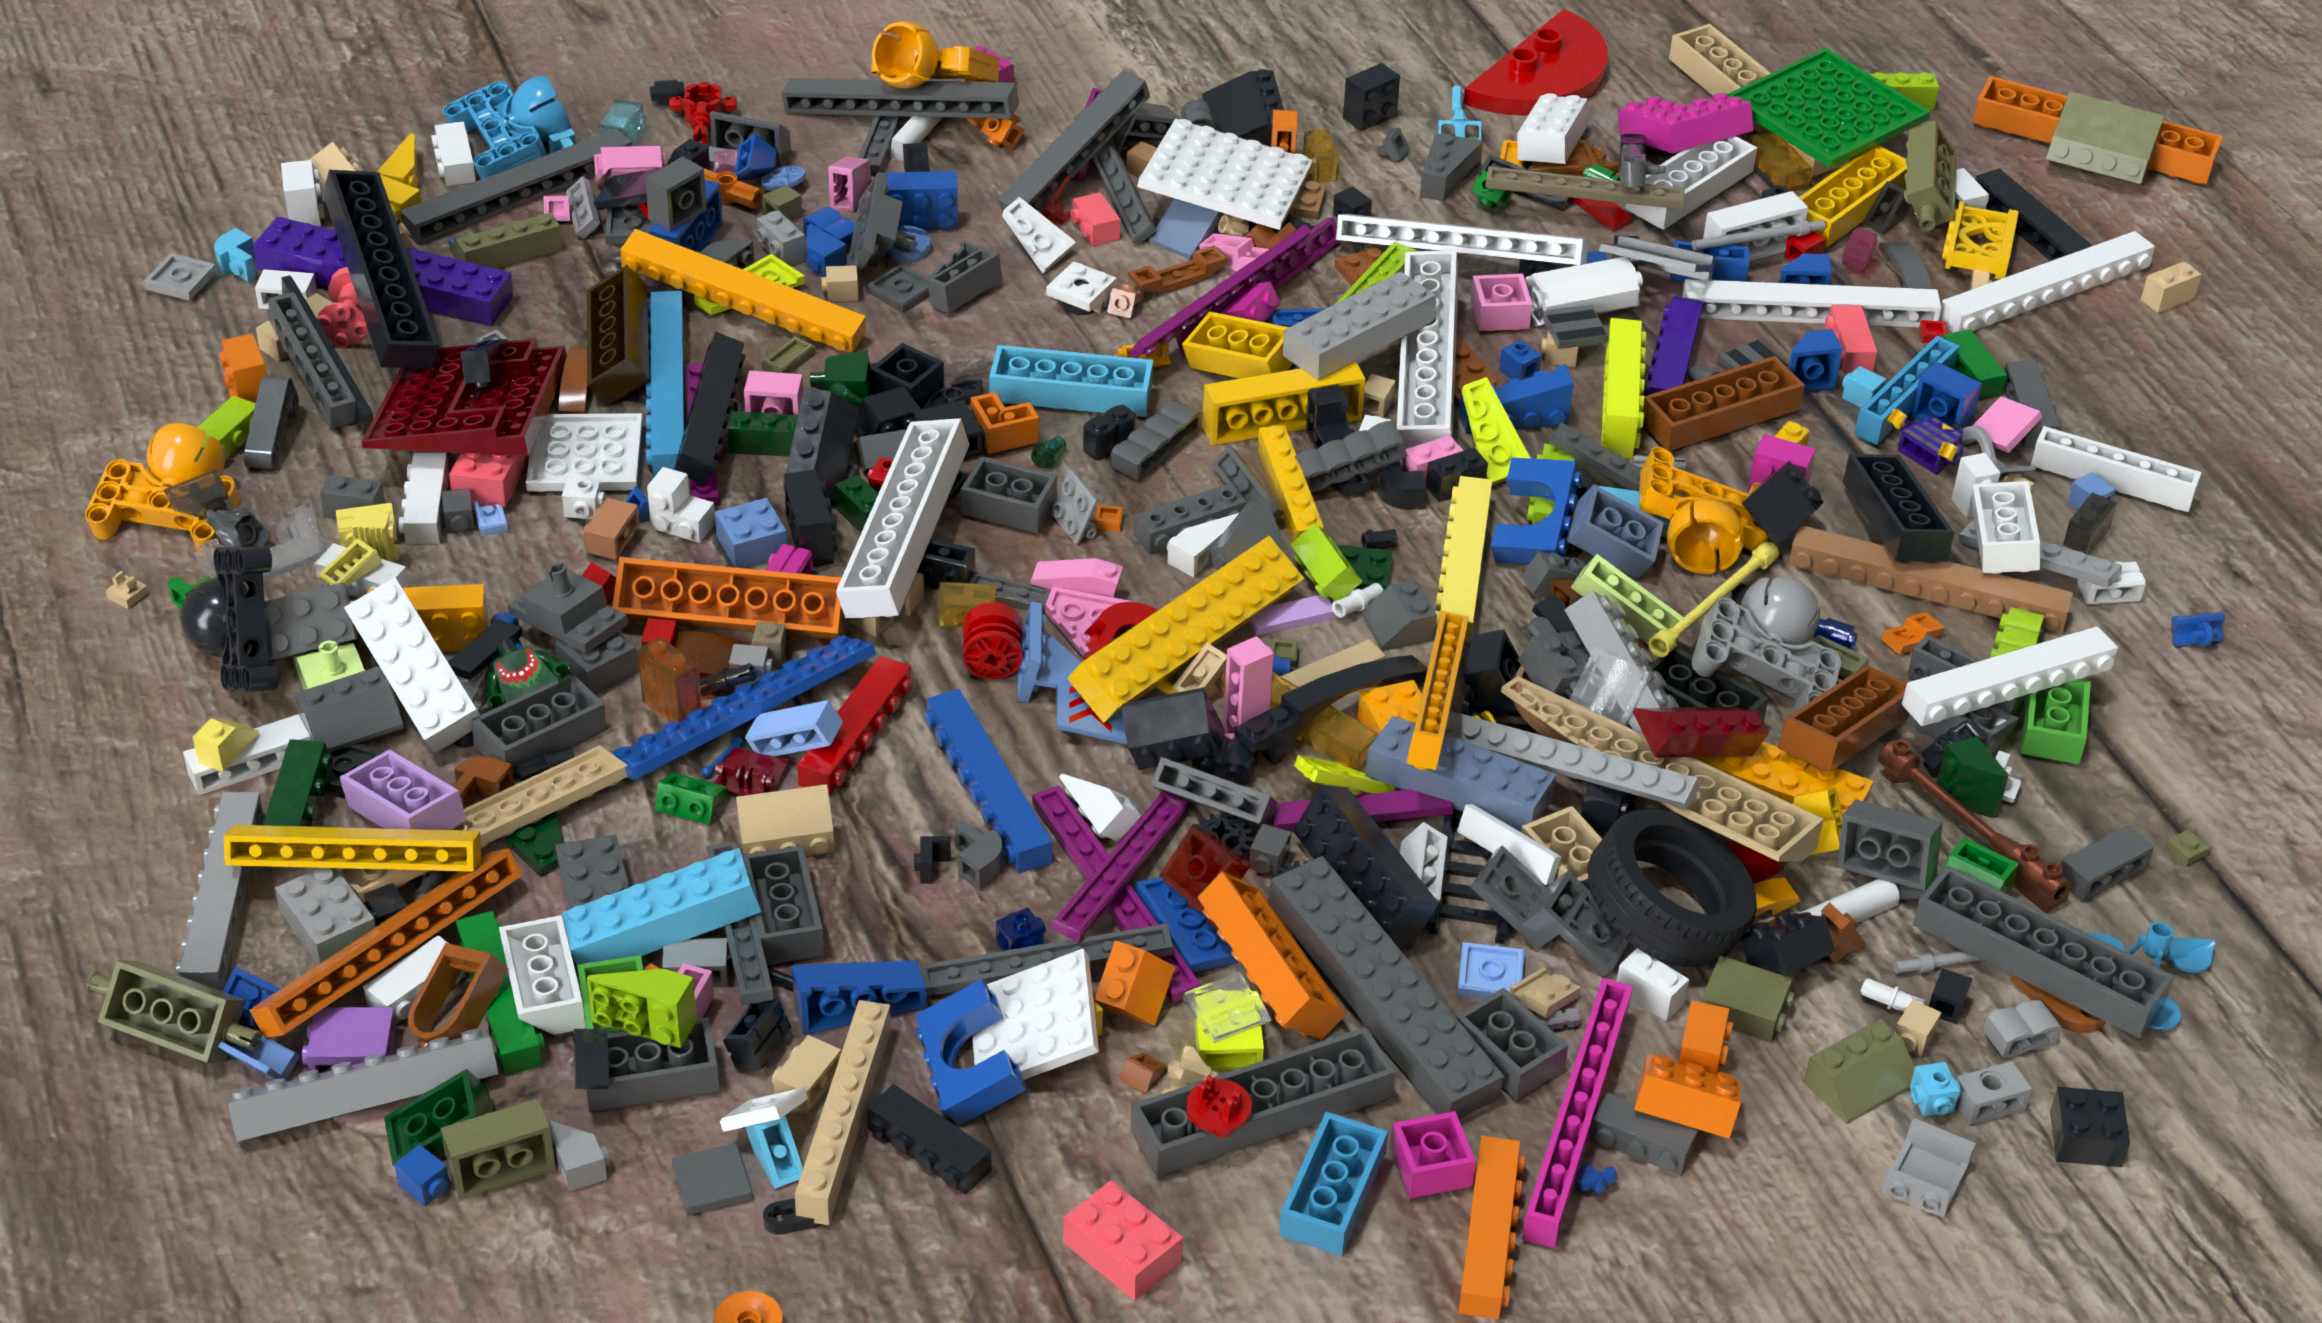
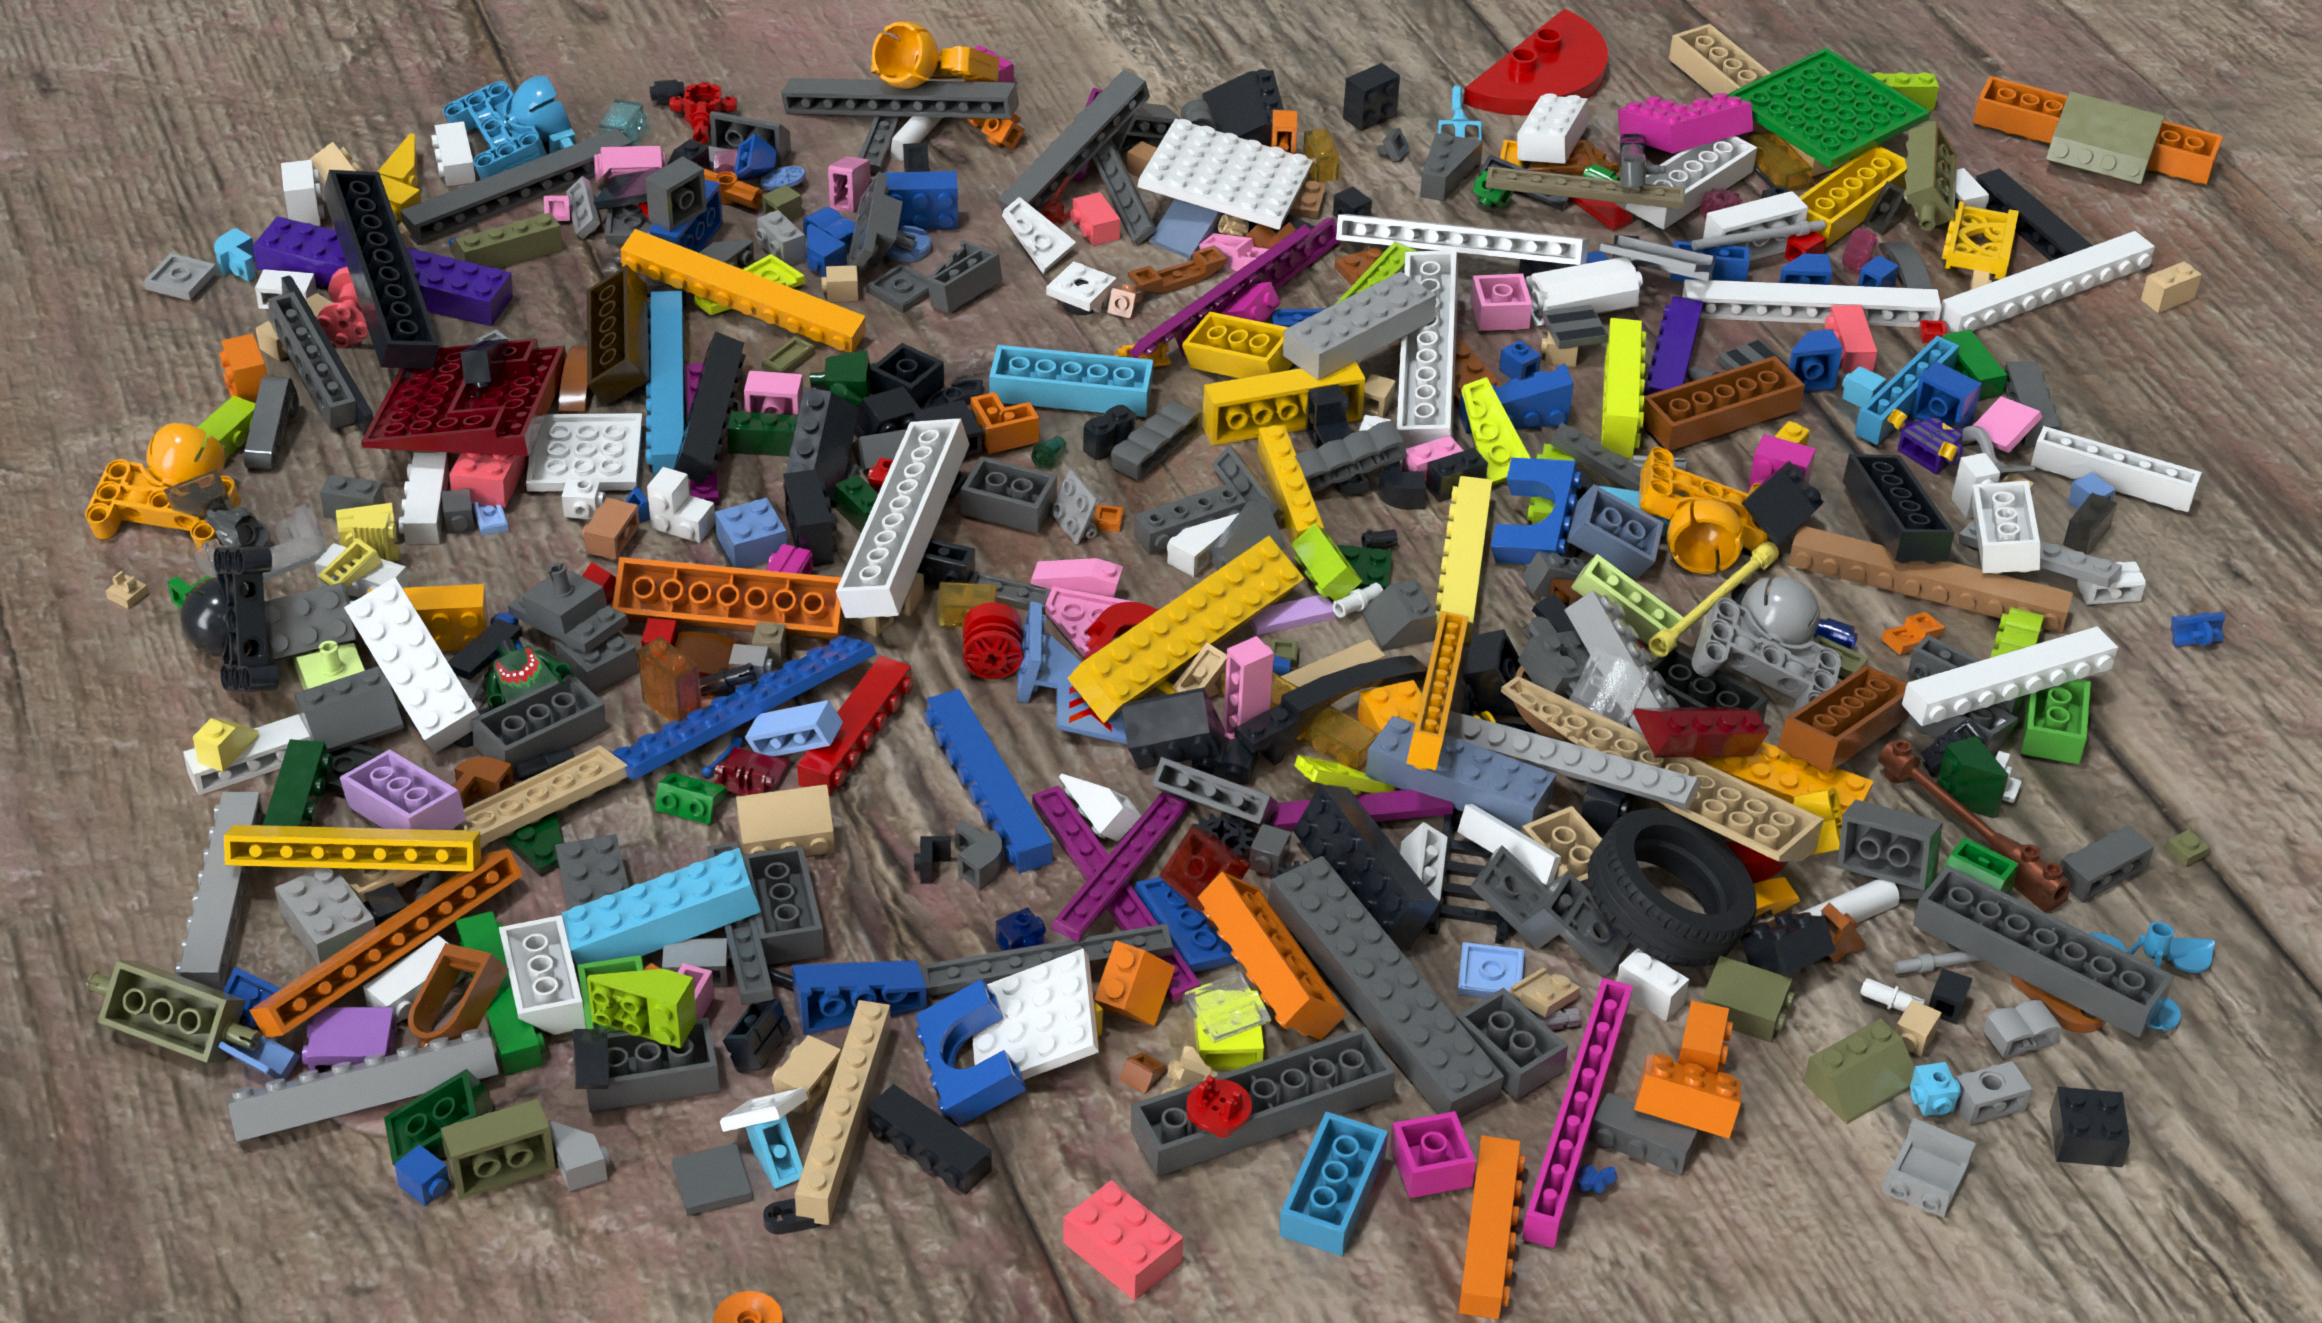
(1718, 200): none -> clear pink gear
(1878, 273): none -> blue brick

